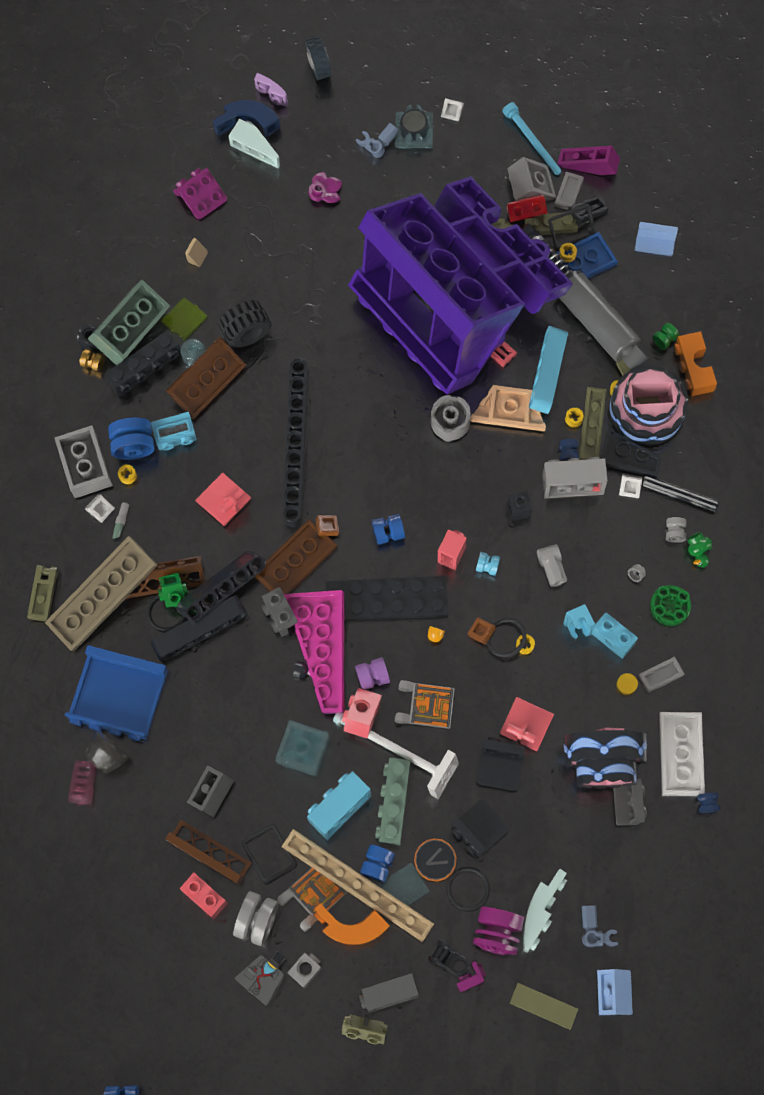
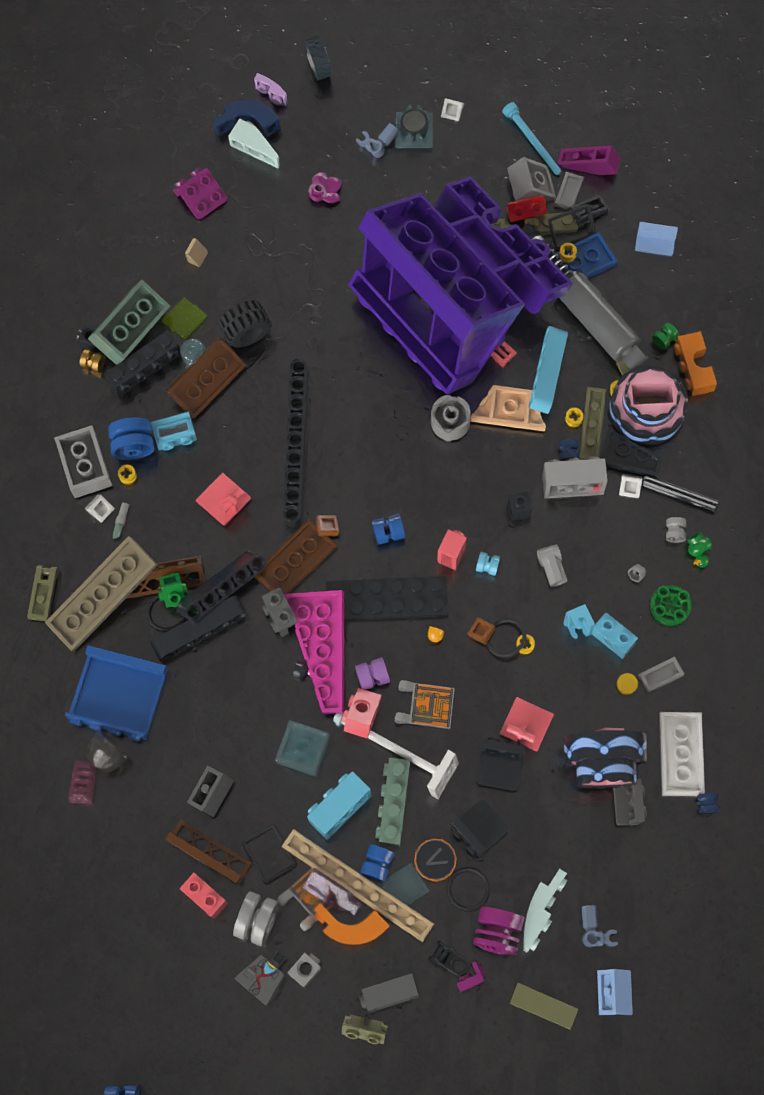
(331, 892): none -> hinge

